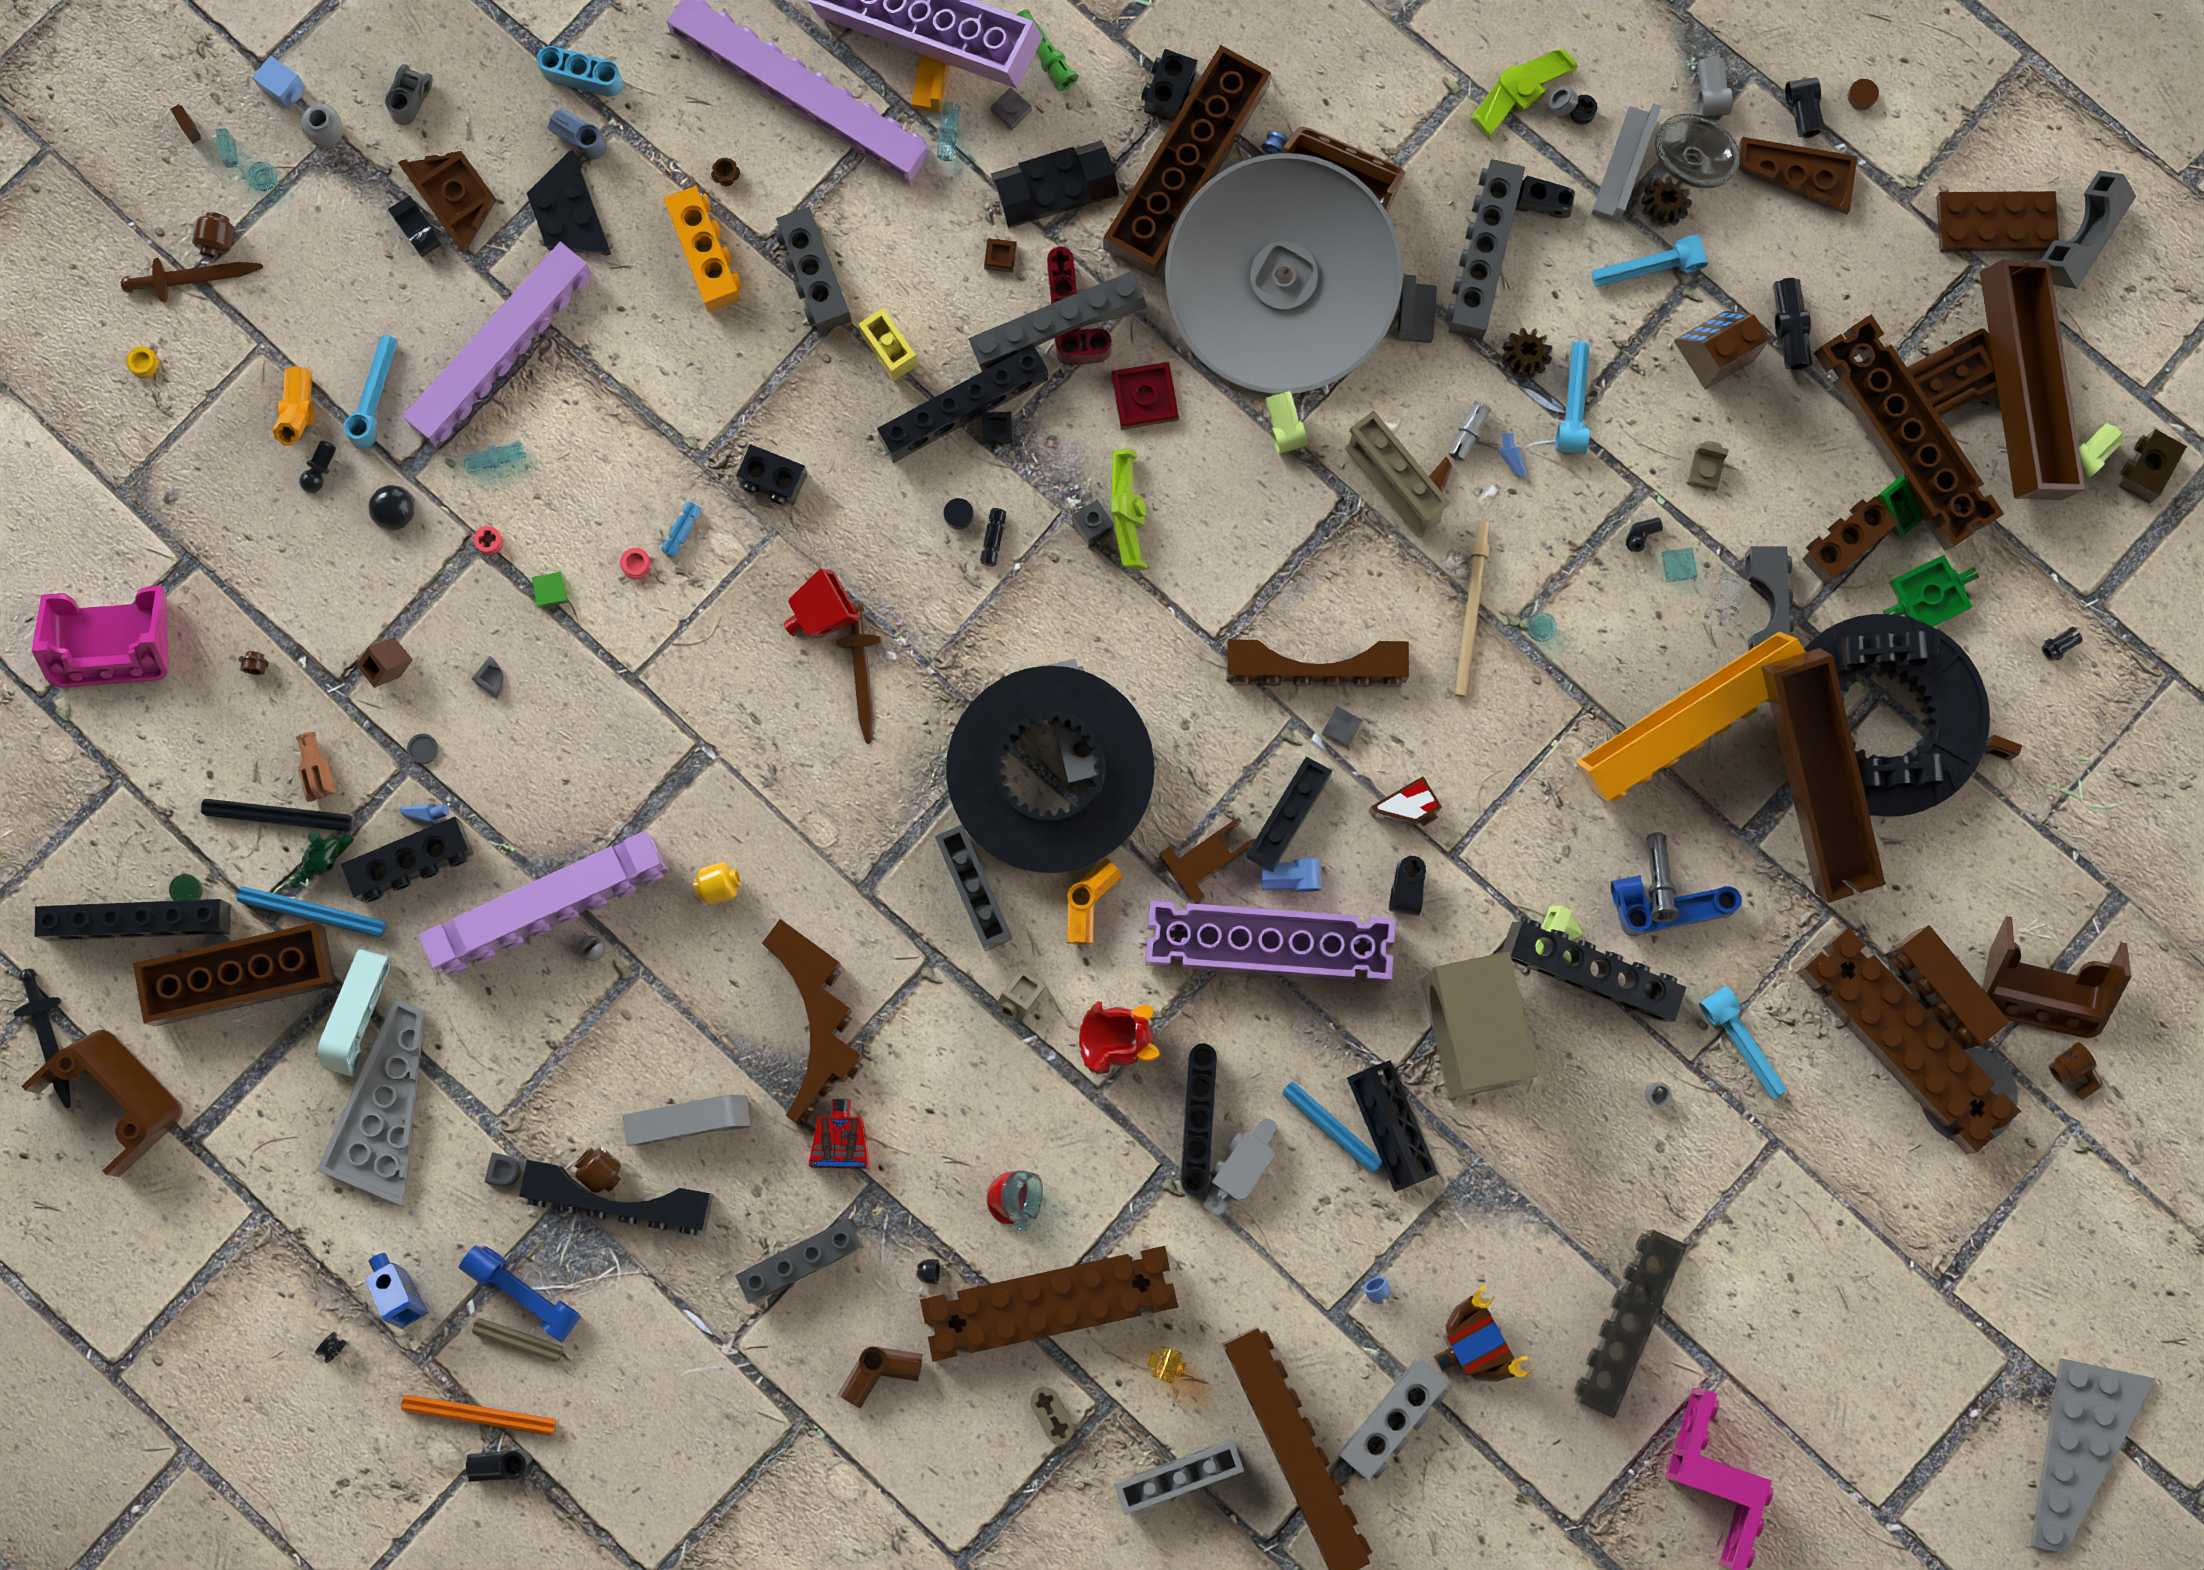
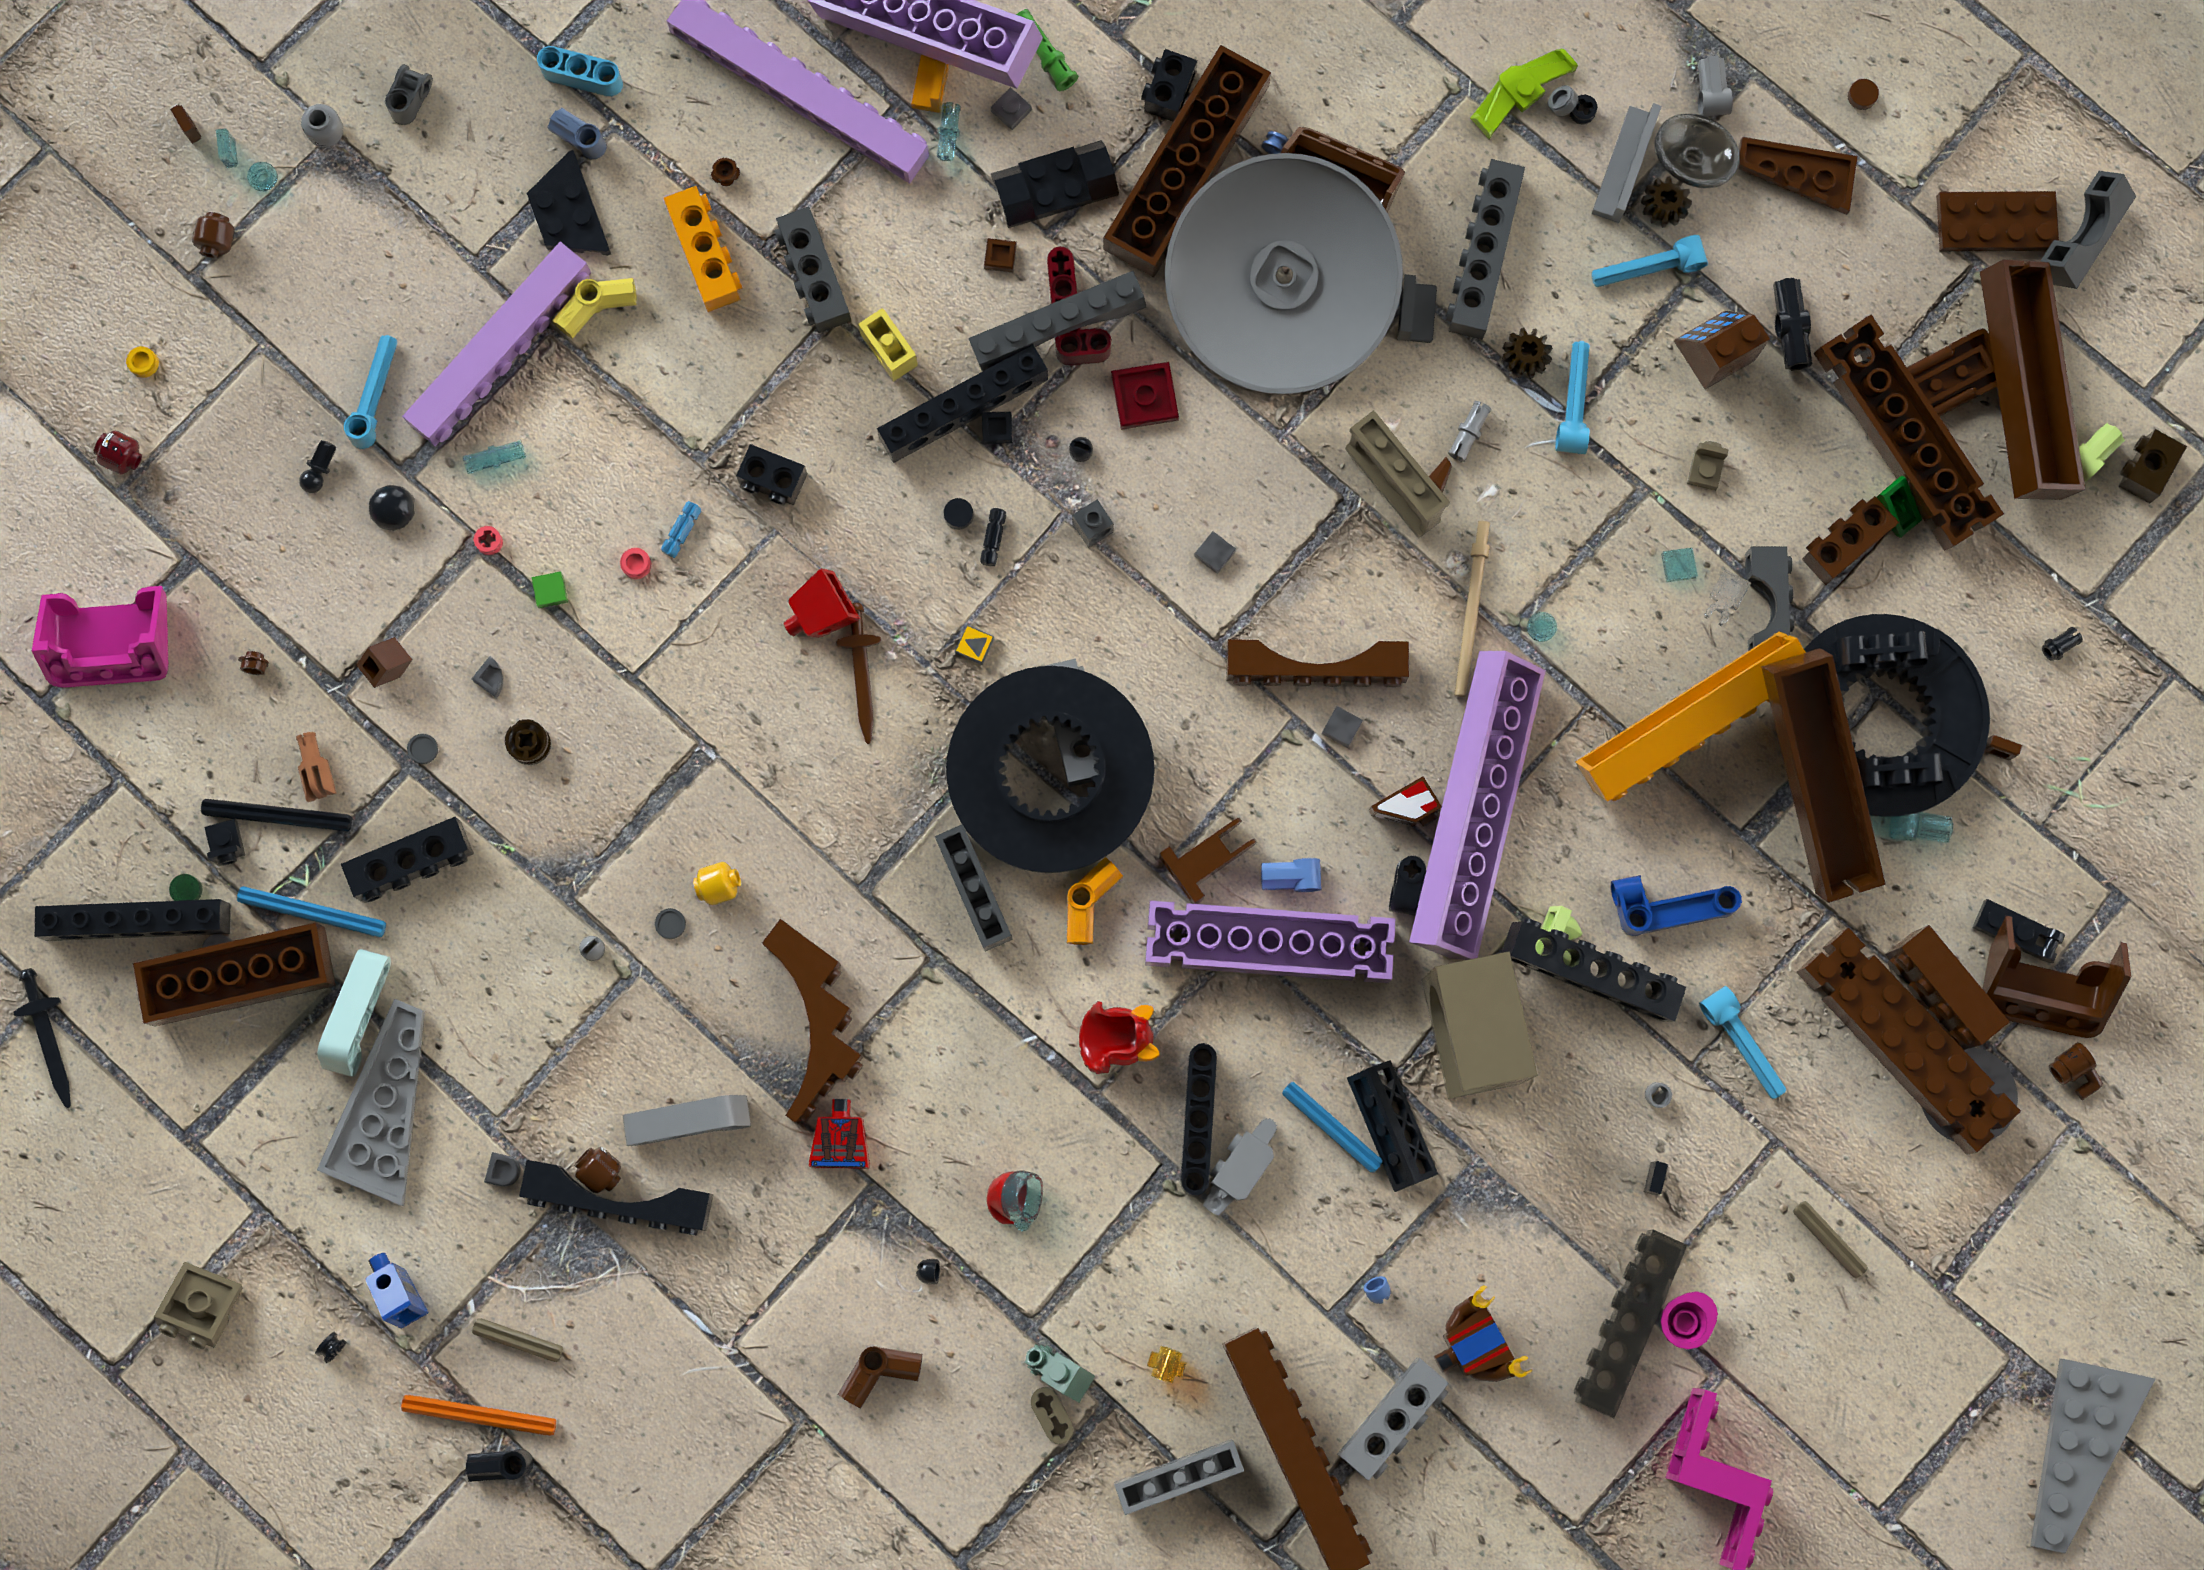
(117, 452): none -> dark red head
(148, 1103): reddish brown windscreen -> none
(162, 280): reddish brown sword -> none
(197, 1306): none -> dark tan plate
(224, 842): none -> black bracket
(279, 82): light blue brick -> none
(296, 408): light orange piece -> none
(319, 857): dark green piece -> none
(414, 226): black leg -> none
(425, 813): medium blue bar -> none
(452, 193): reddish brown wing -> none
(487, 1267): blue piece -> none
(528, 742): none -> dark brown wheel
(543, 904): lavender brick -> none
(609, 295): none -> light yellow piece
(670, 923): none -> dark grey piece
(799, 1261): dark grey brick -> none
(974, 644): none -> tile
(1020, 995): dark tan bracket -> none
(1048, 1303): reddish brown brick -> none
(1059, 1372): none -> sand green brick
(1079, 454): none -> black hinge
(1127, 509): lime plate -> none
(1215, 552): none -> flat silver tile
(1287, 430): yellowish green piece -> none
(1289, 814): black plate -> none
(1477, 805): none -> lavender brick
(1512, 455): medium blue bar -> none
(1545, 197): black leg -> none
(1639, 531): black arm -> none
(1656, 1178): none -> black tile
(1662, 889): dark grey pin -> none
(1689, 1320): none -> dark pink piece
(1804, 99): black piece -> none
(1830, 1239): none -> dark tan axle
(1921, 826): none -> clear light blue piece
(1932, 592): green plate -> none
(2025, 930): none -> black plate

